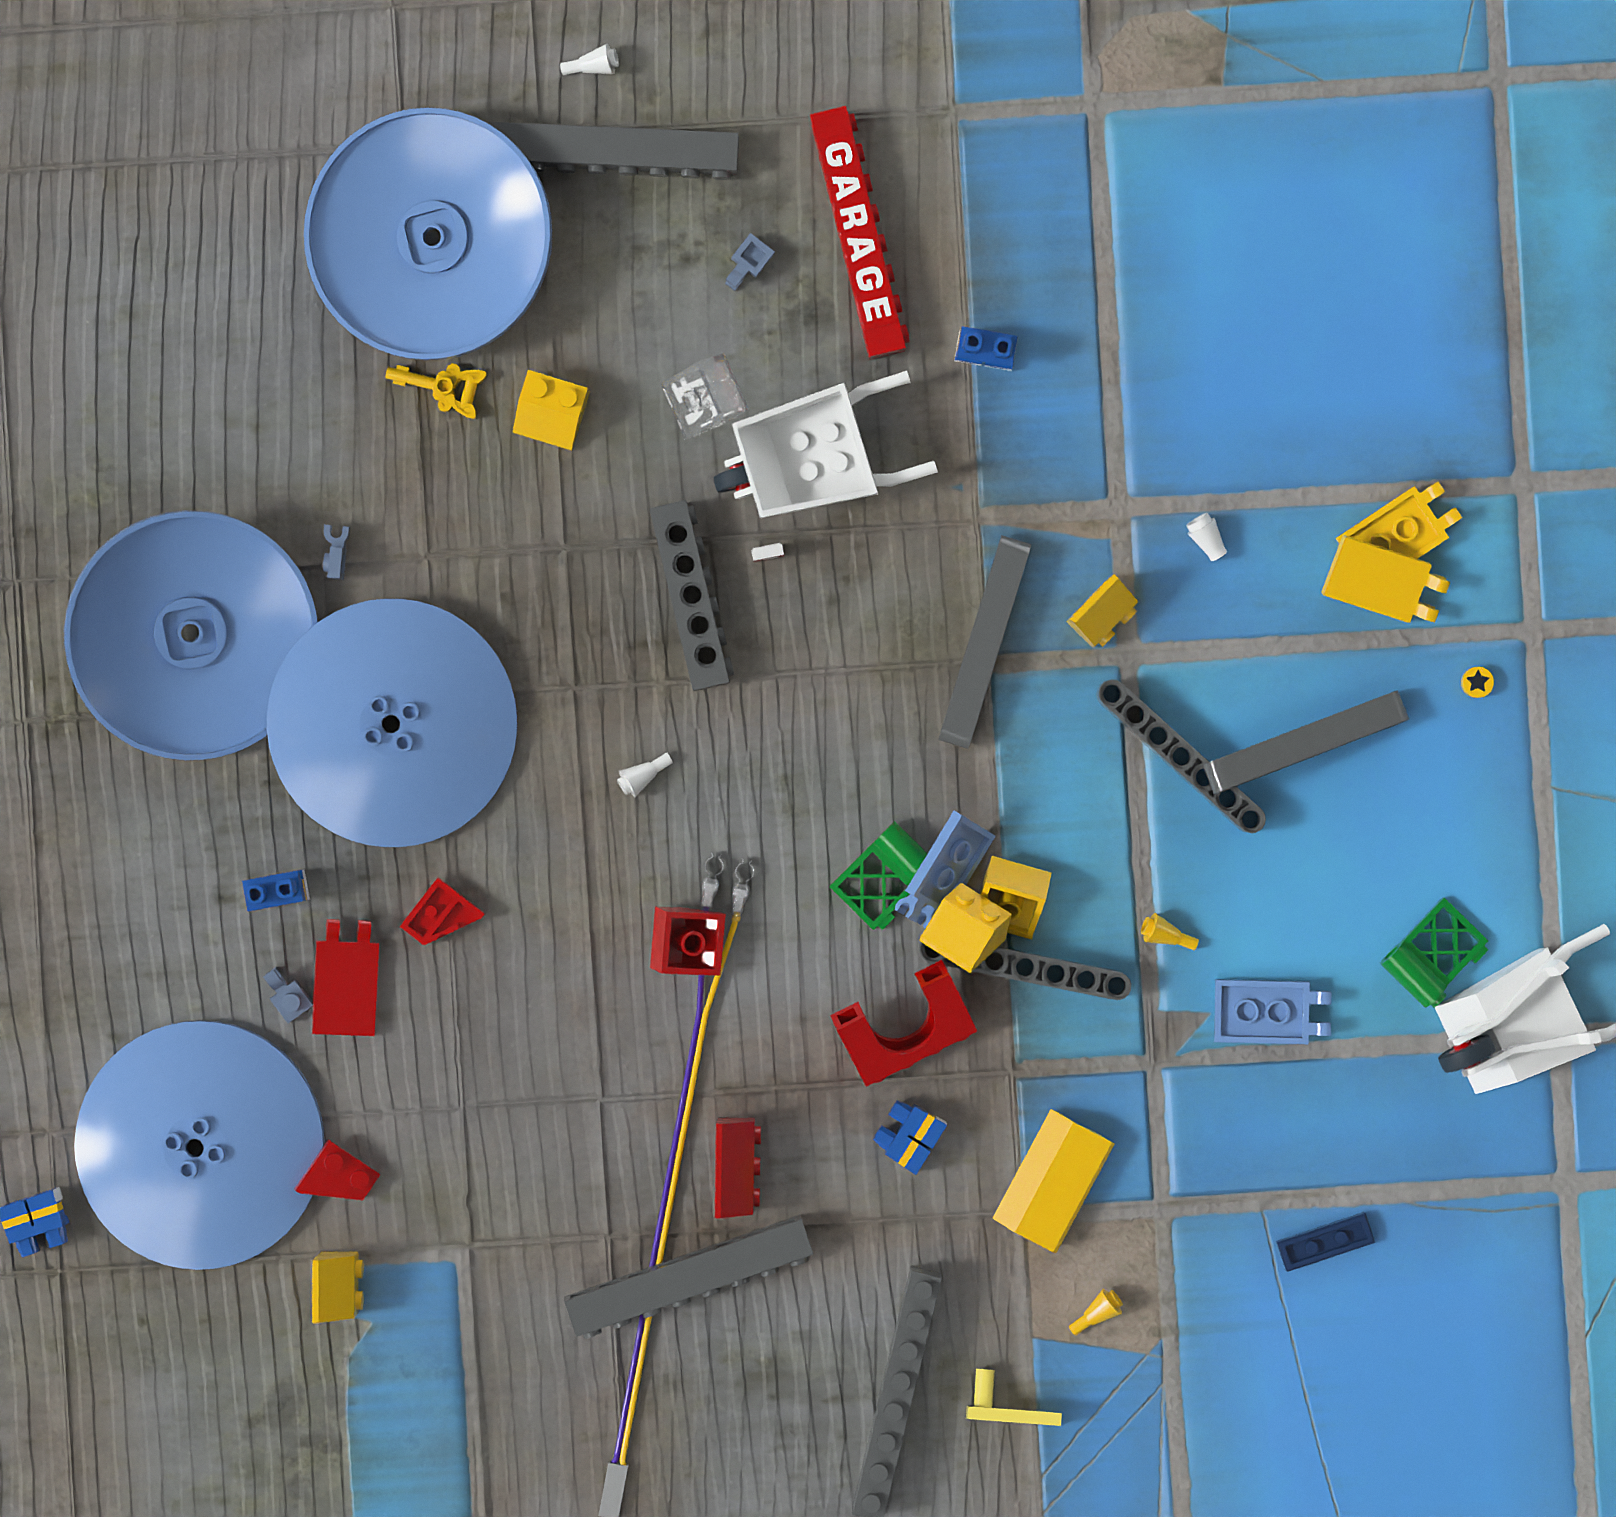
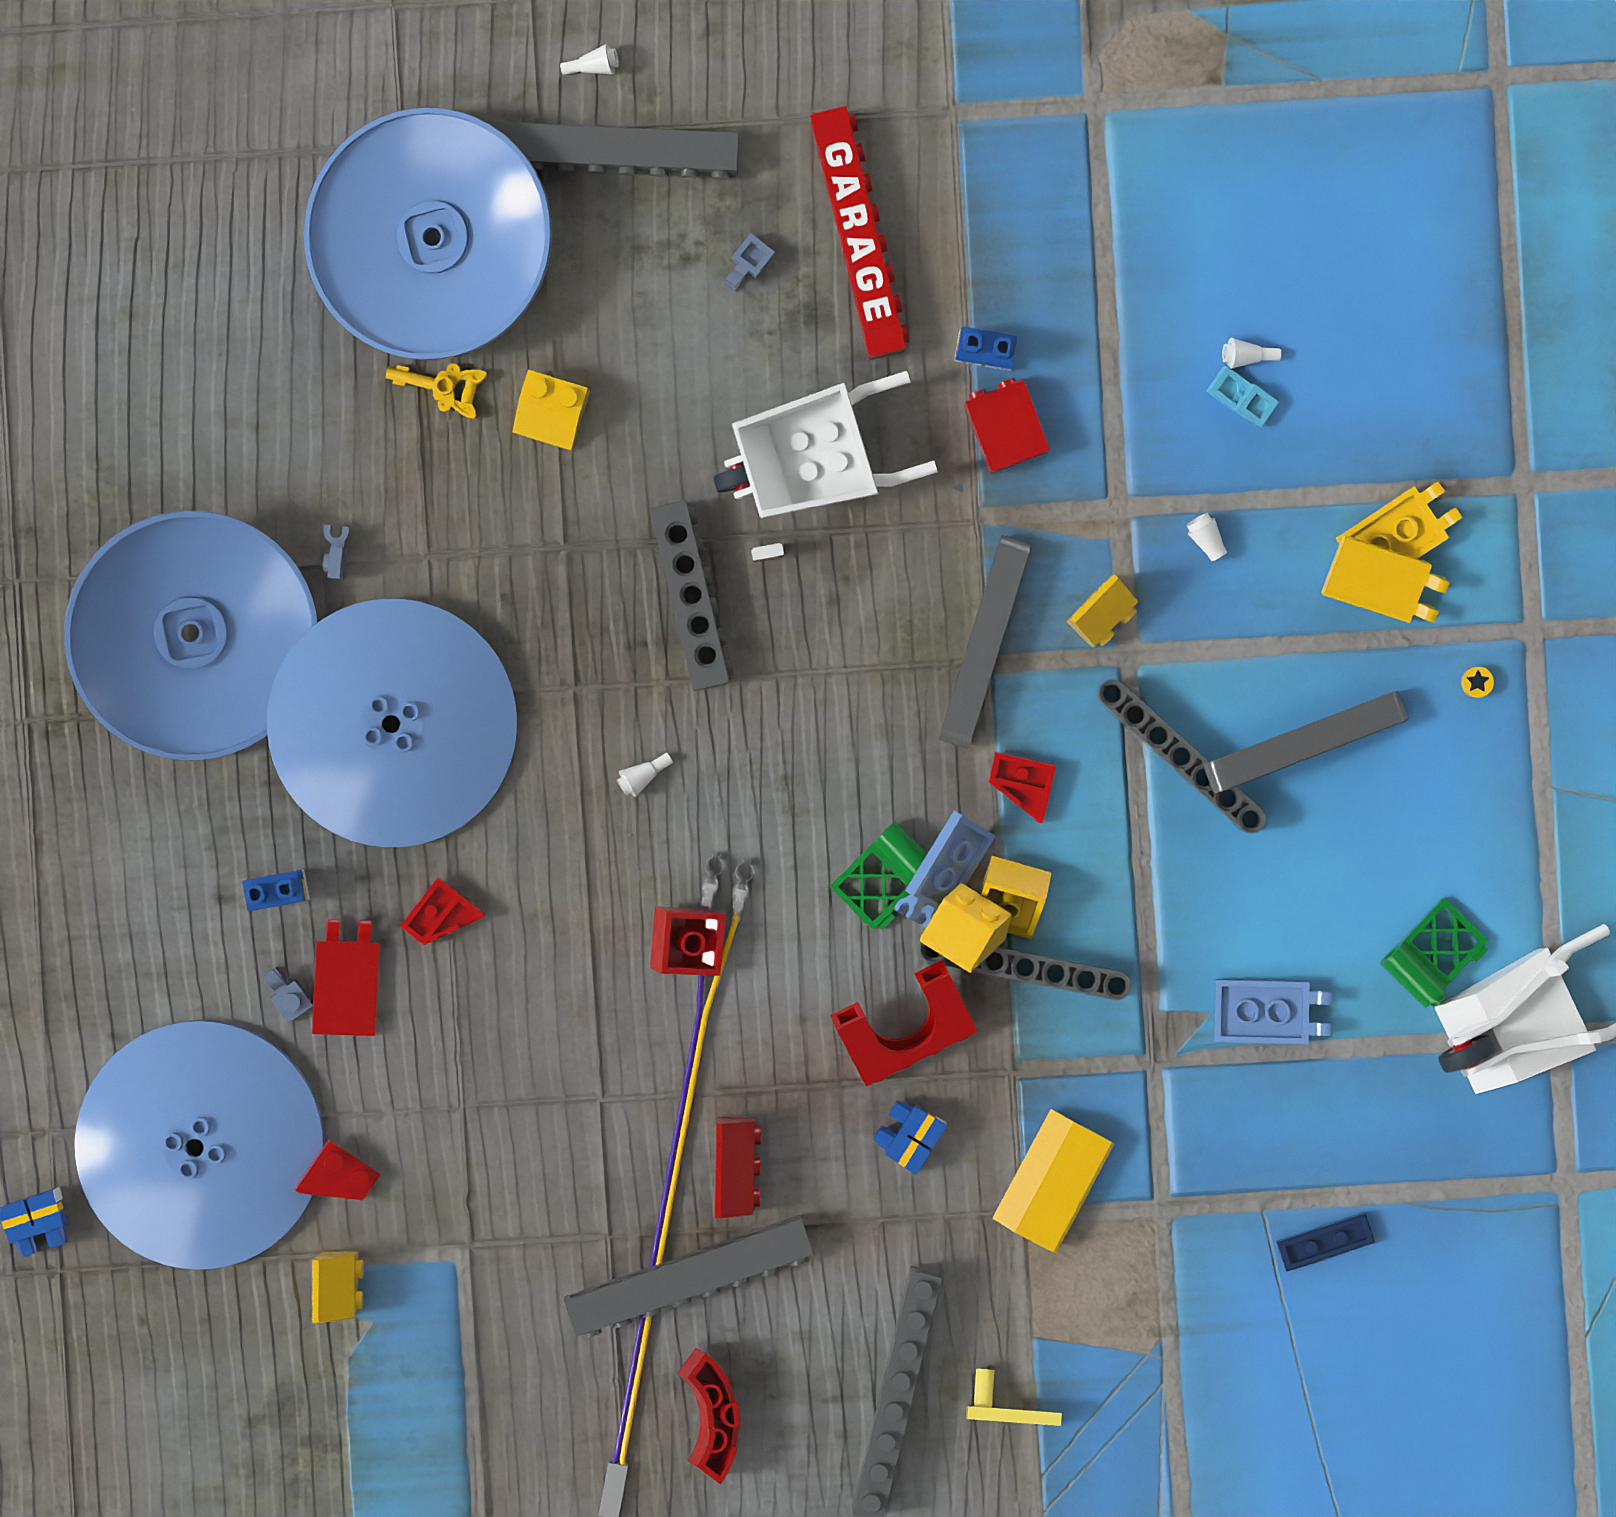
(704, 396): clear slope -> none
(718, 1416): none -> red brick
(1006, 425): none -> red brick
(1023, 782): none -> red wing
(1102, 1308): yellow cone -> none
(1161, 931): yellow cone -> none
(1242, 353): none -> white cone
(1242, 396): none -> medium azure slope

